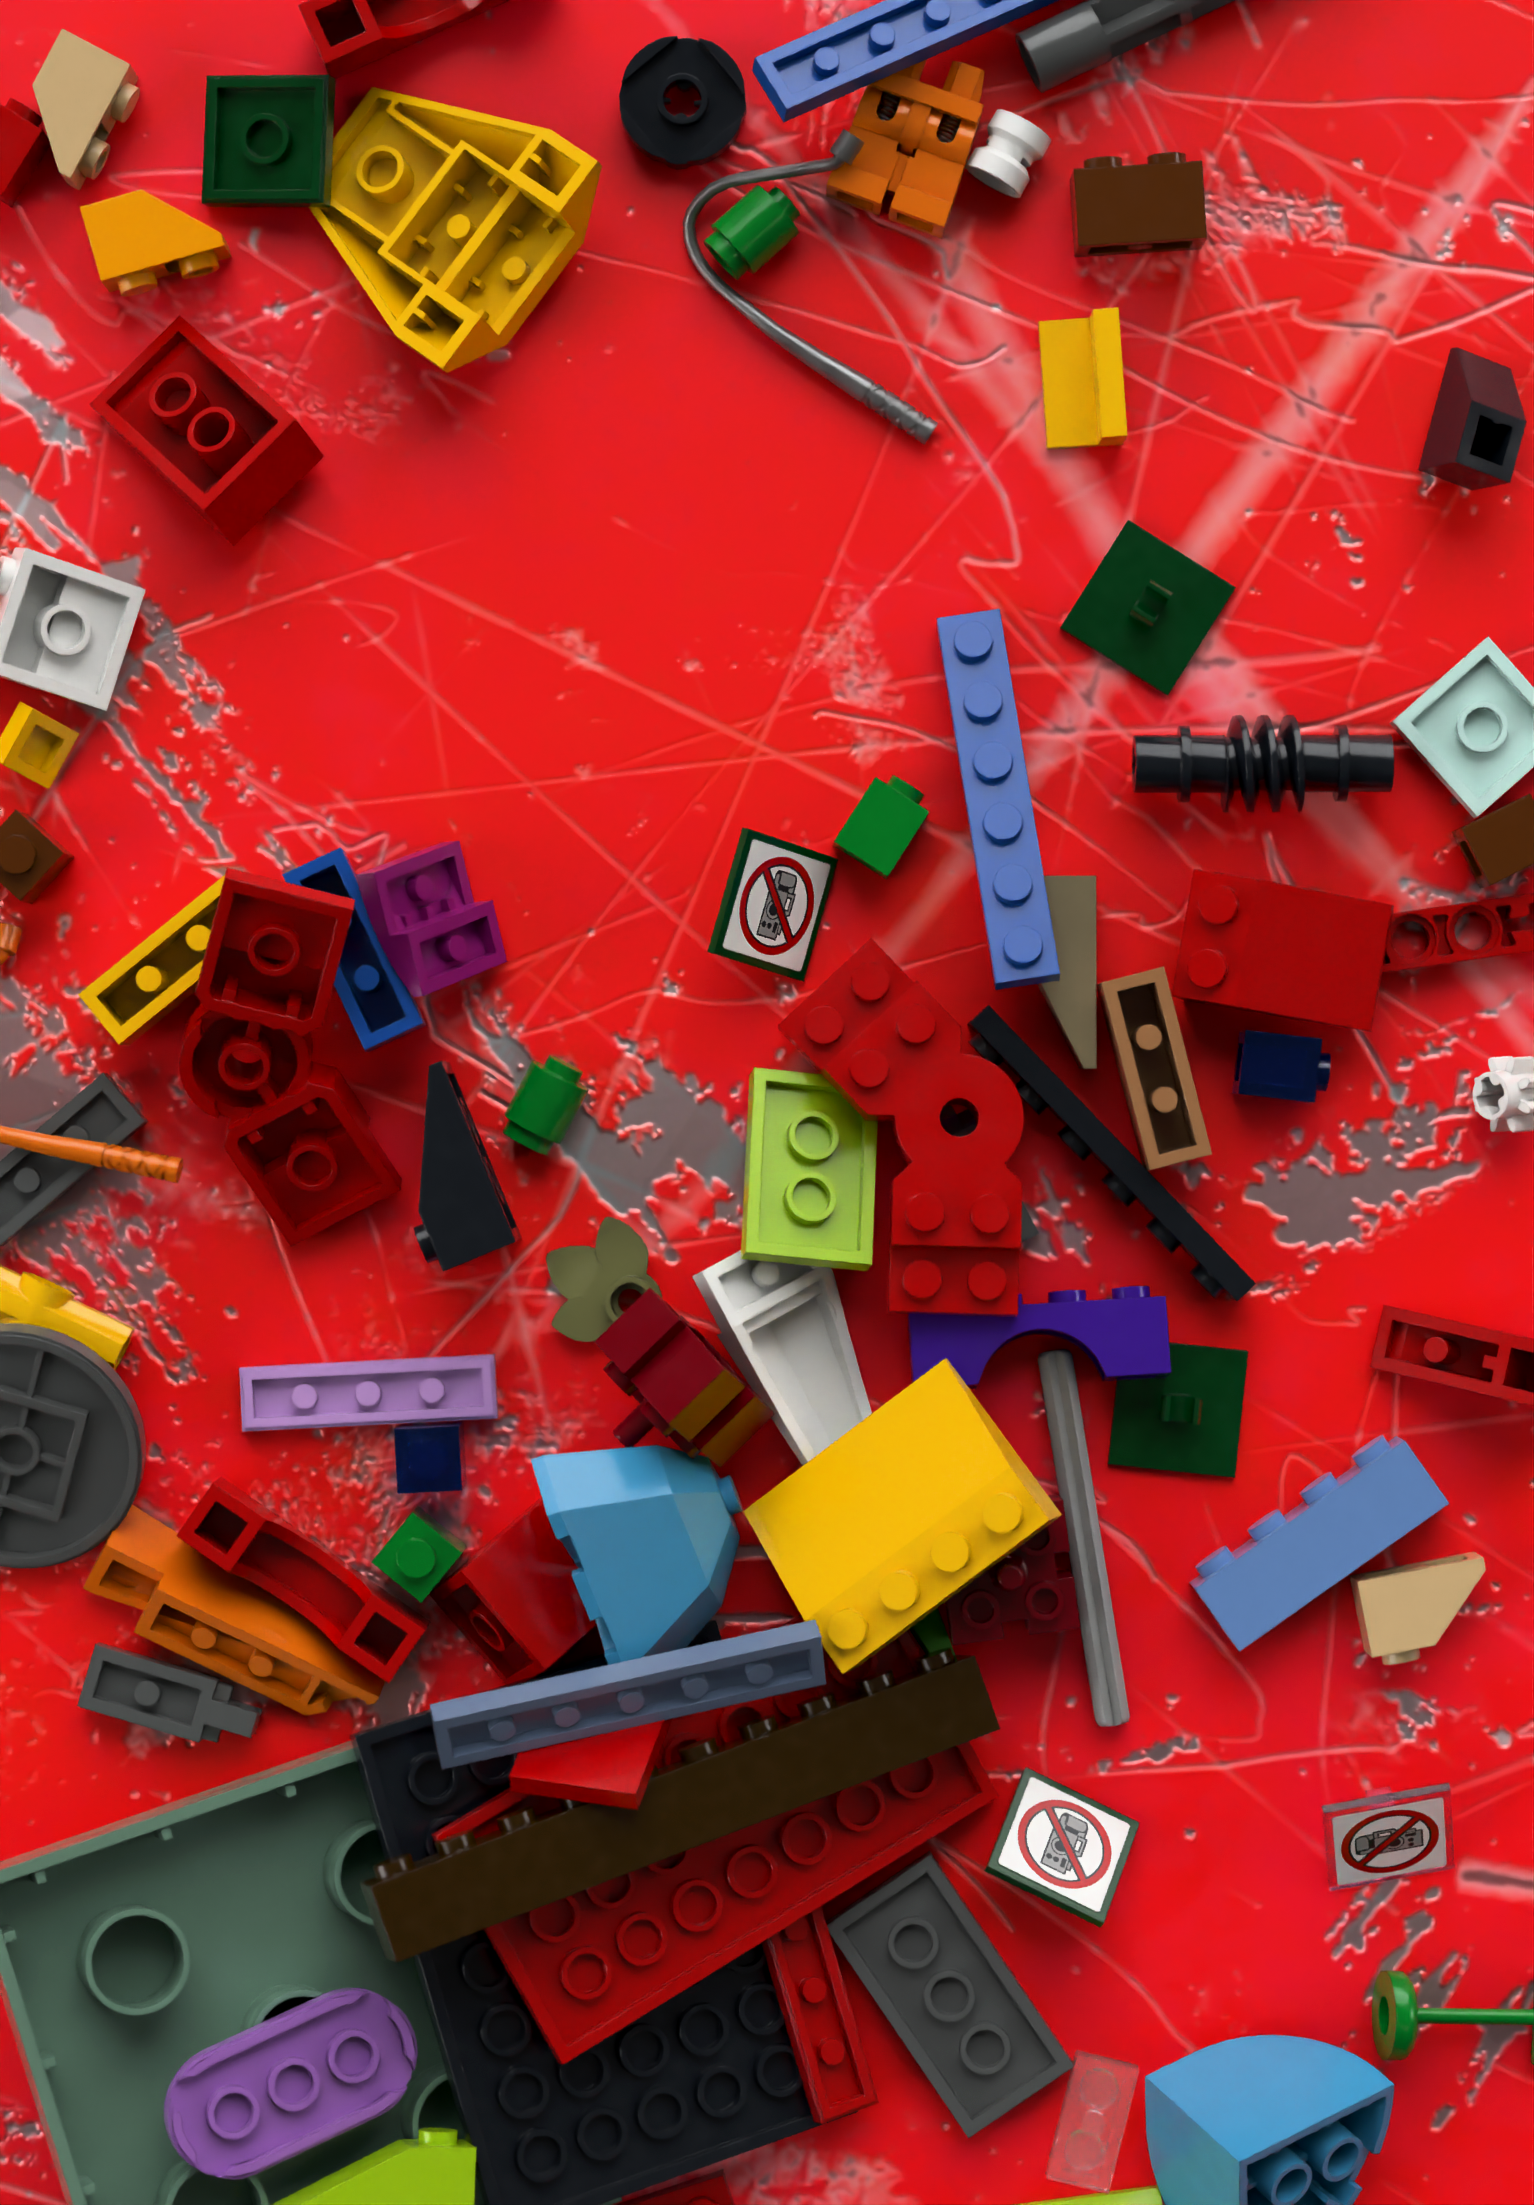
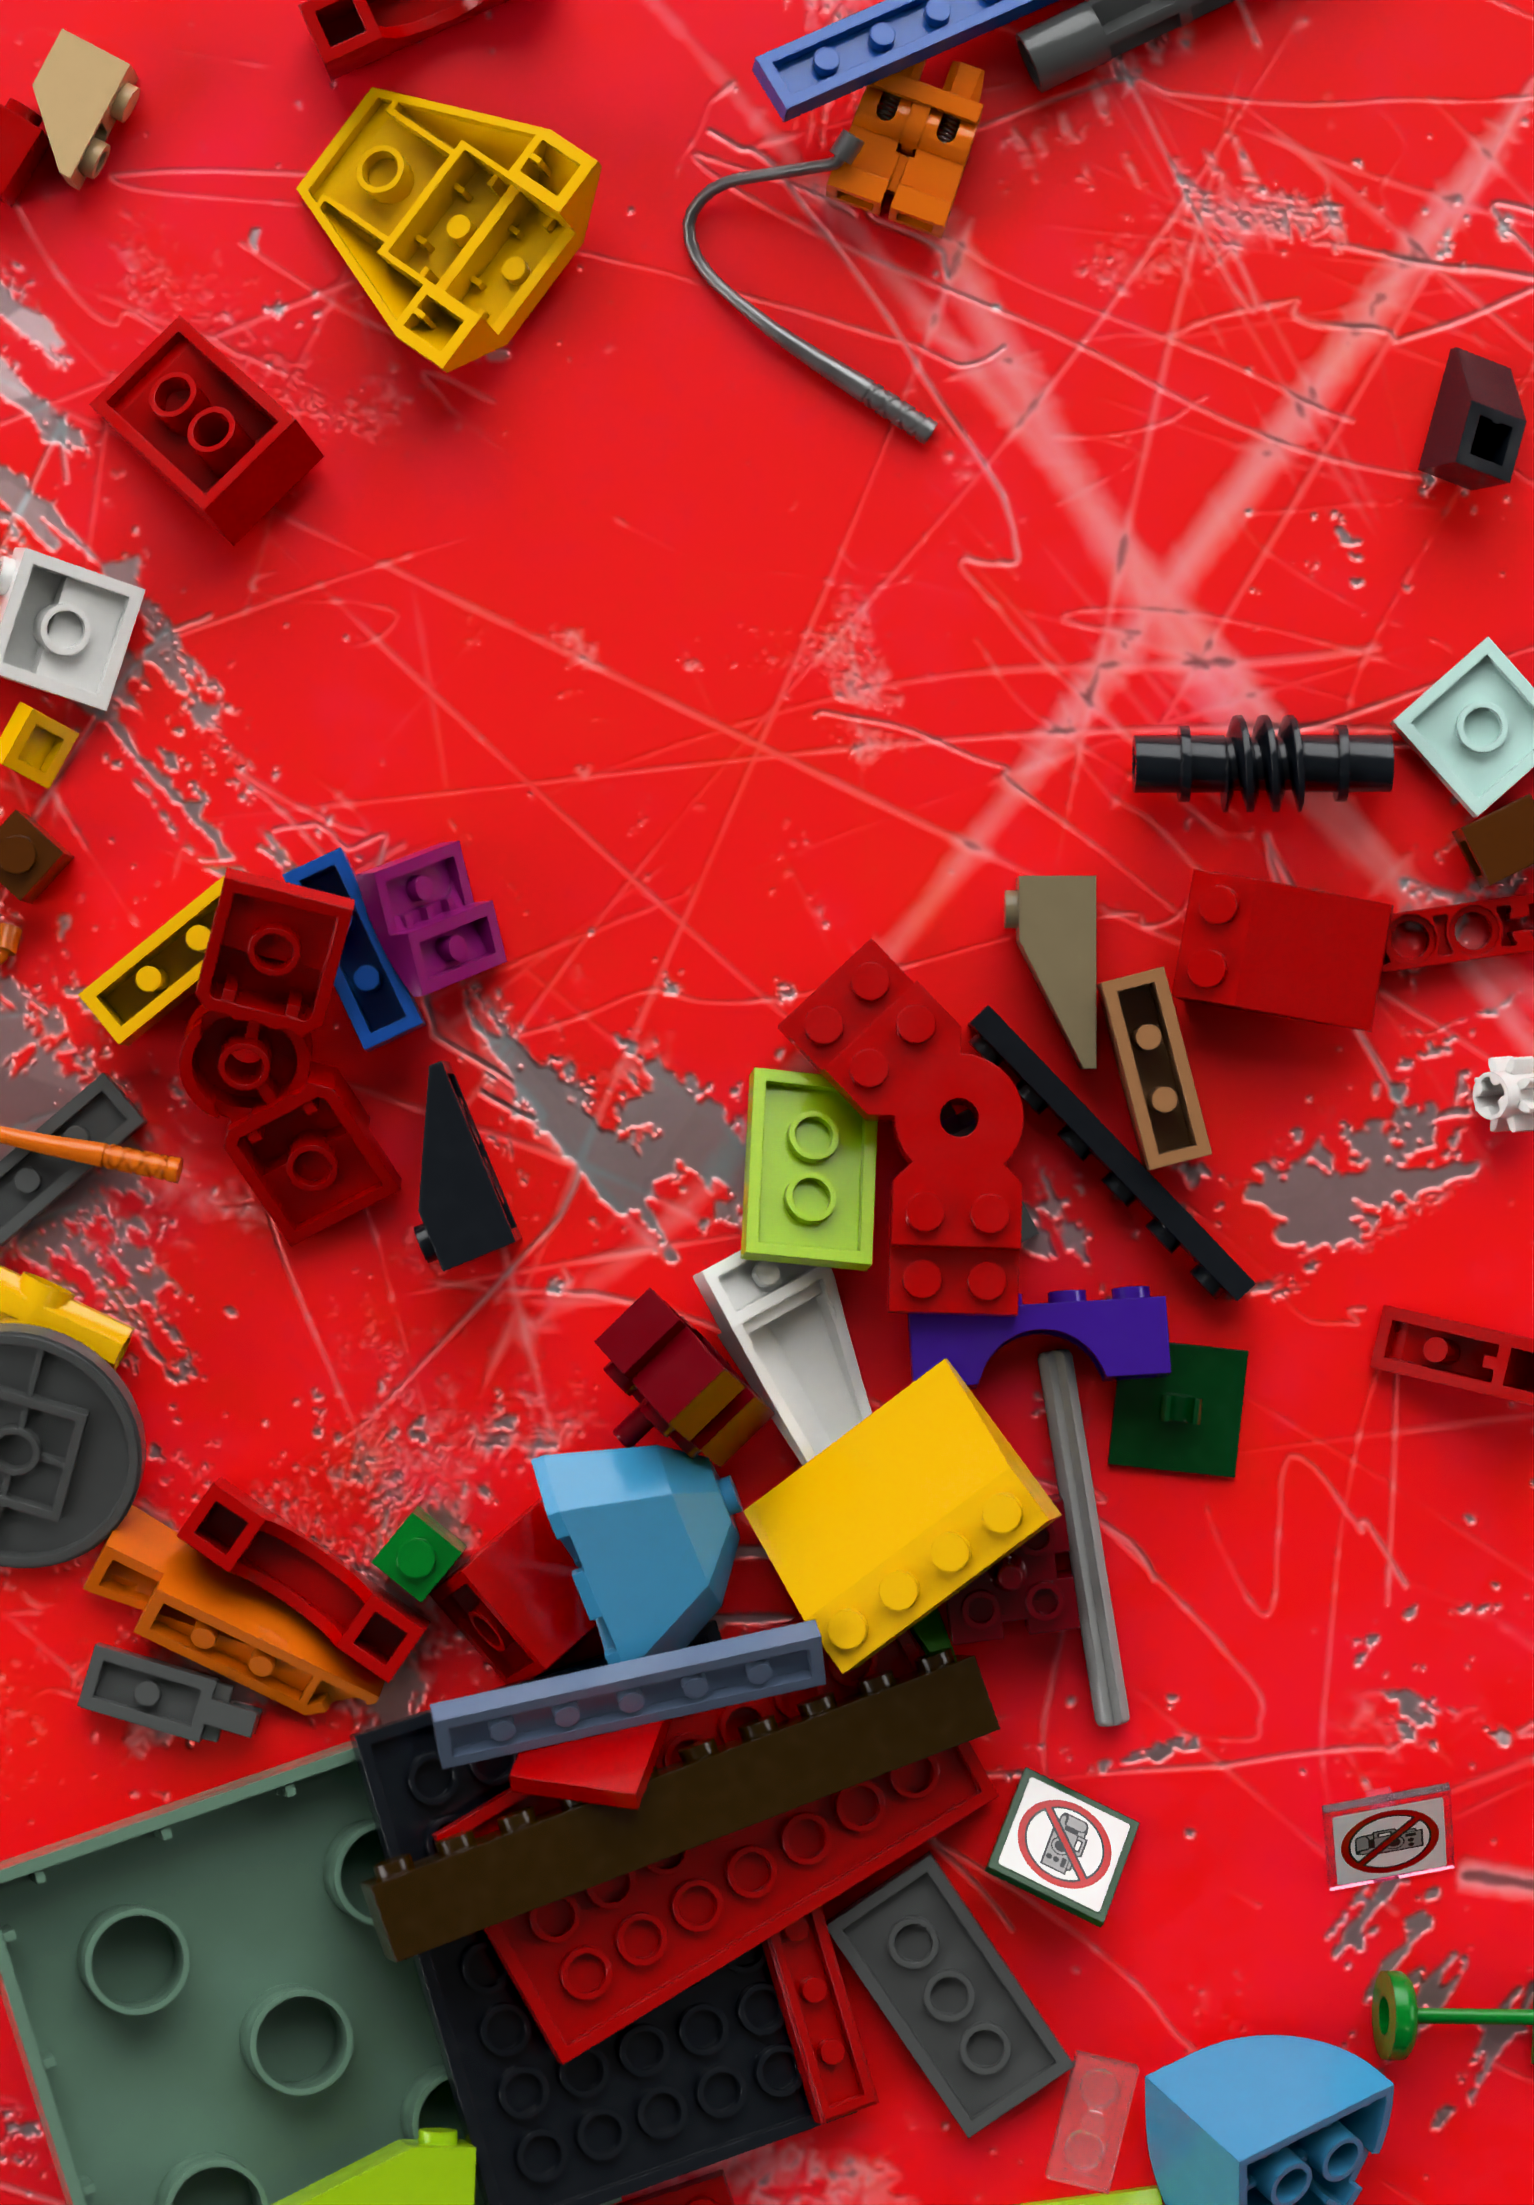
(145, 239): light orange slope -> none
(268, 141): dark green tile -> none
(290, 2083): medium lavender tile -> none
(368, 1392): lavender tile -> none
(430, 1457): clear blue brick -> none
(545, 1104): green brick -> none
(596, 1278): olive plate -> none
(686, 64): black plate -> none
(753, 231): green brick -> none
(772, 904): piece -> none
(882, 825): green brick -> none
(998, 799): plate -> none
(1009, 151): white wheel -> none
(1083, 381): yellow panel -> none
(1138, 206): reddish brown brick -> none
(1147, 607): dark green piece -> none
(1280, 1066): clear blue brick -> none
(1317, 1541): medium blue brick -> none
(1412, 1604): tan slope -> none

